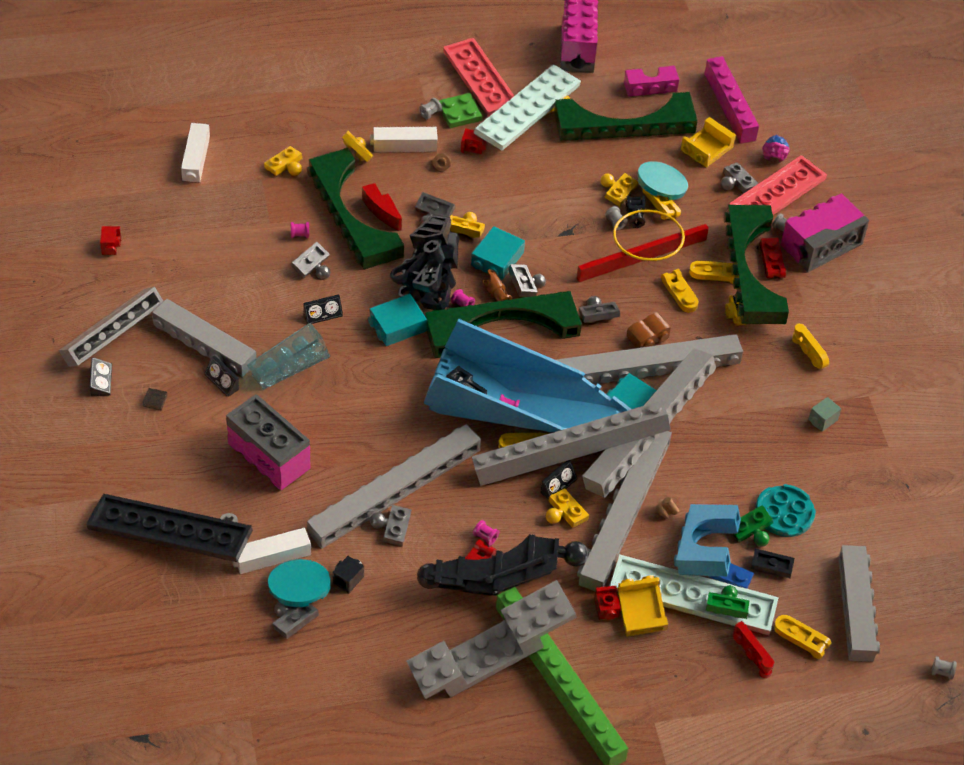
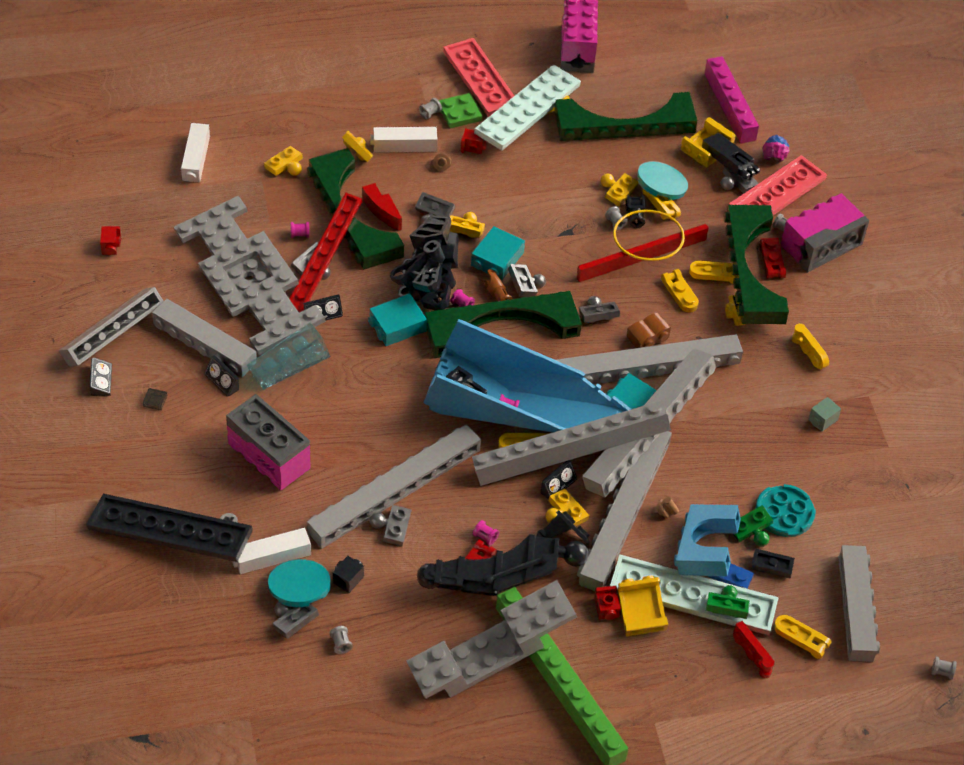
(235, 260): none -> light grey piece
(325, 250): none -> red tile
(341, 640): none -> light grey bush
(561, 524): none -> black plate
(639, 84): dark pink arch -> none
(730, 156): none -> black hinge

